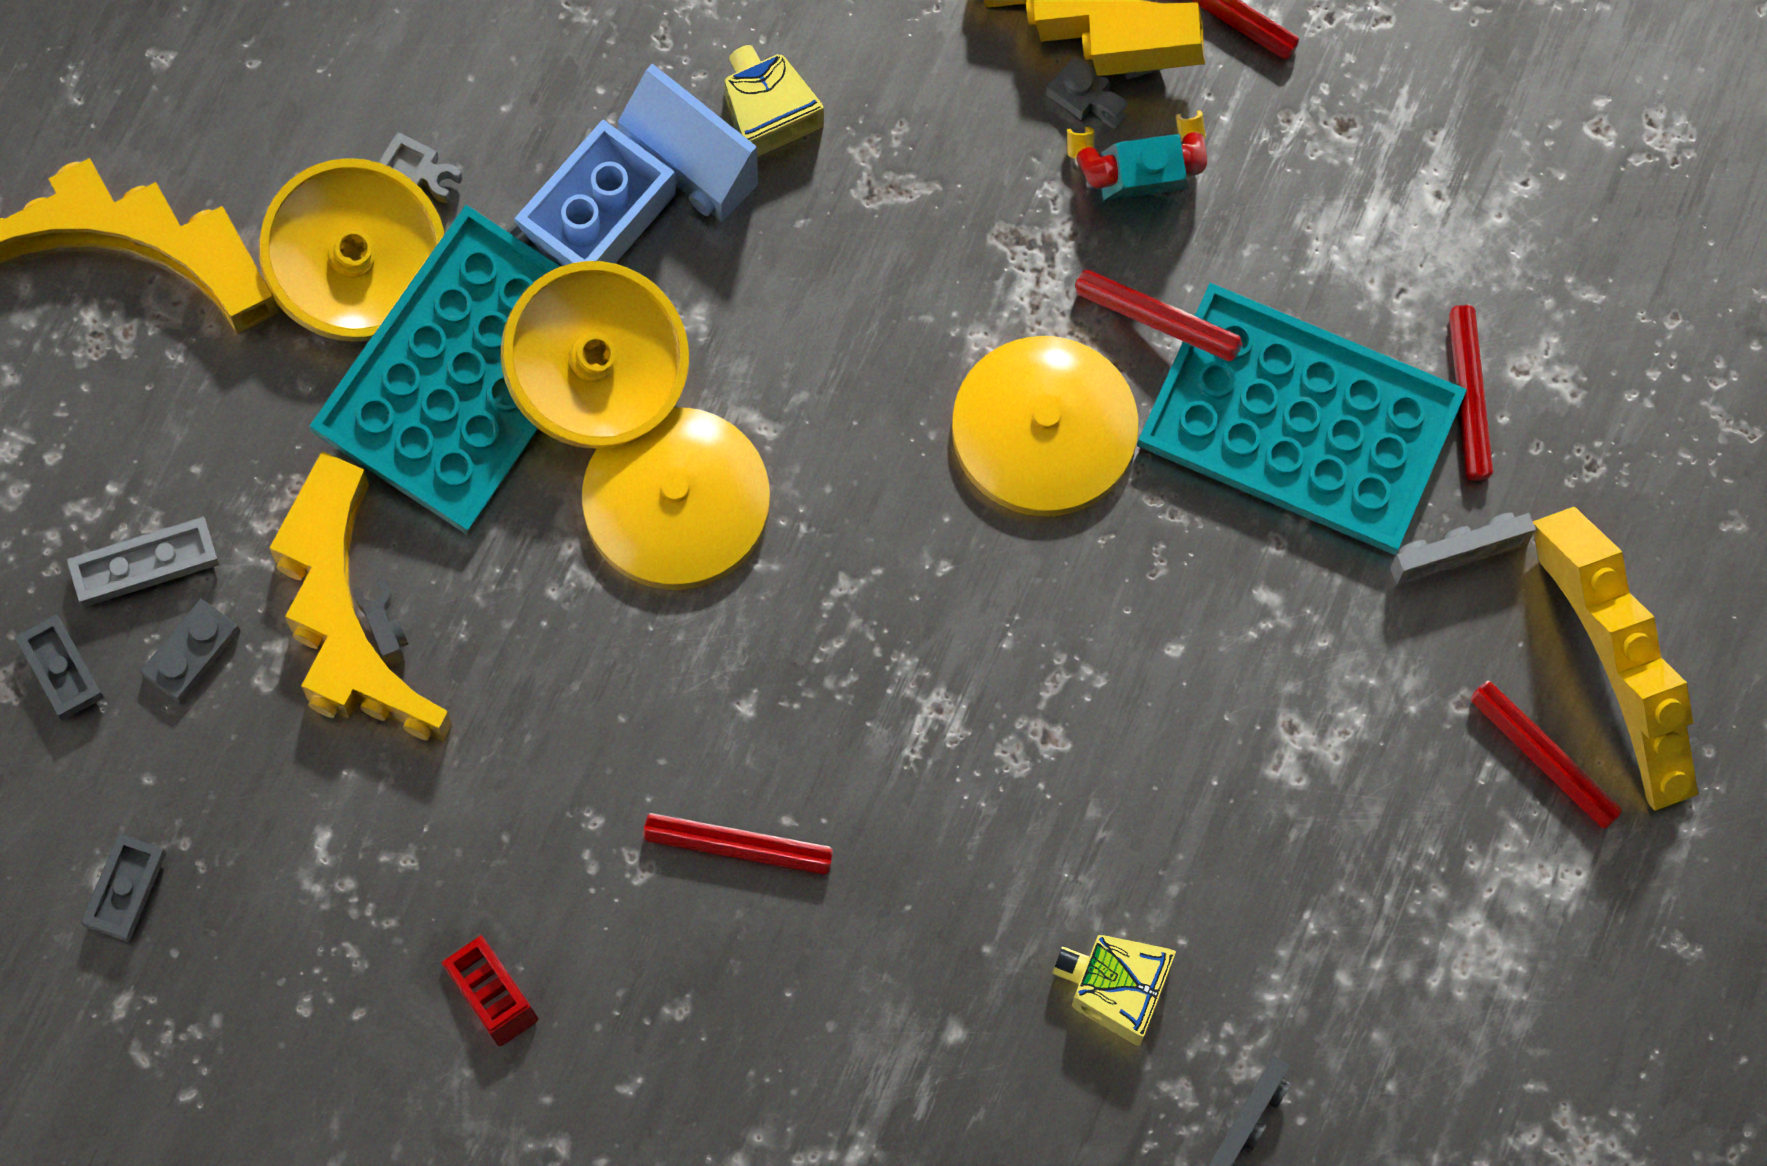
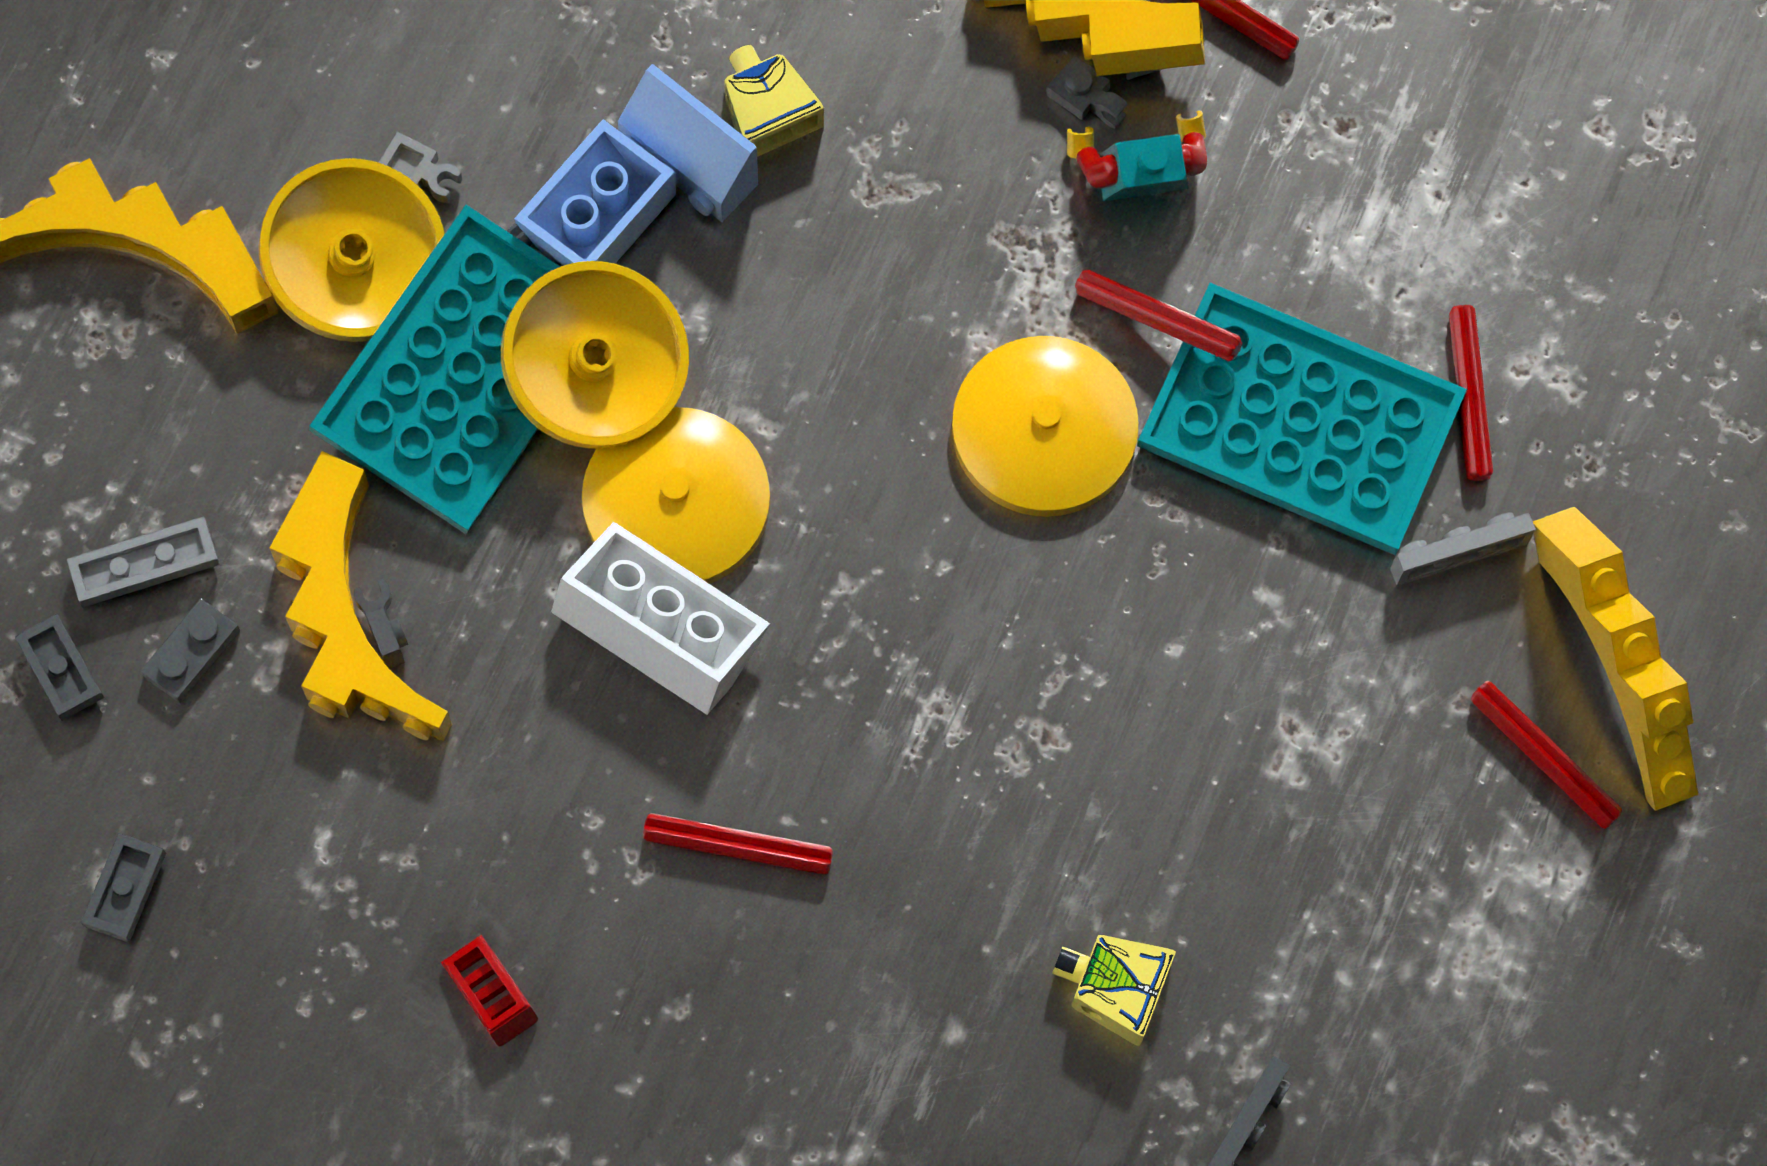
(659, 617): none -> white slope

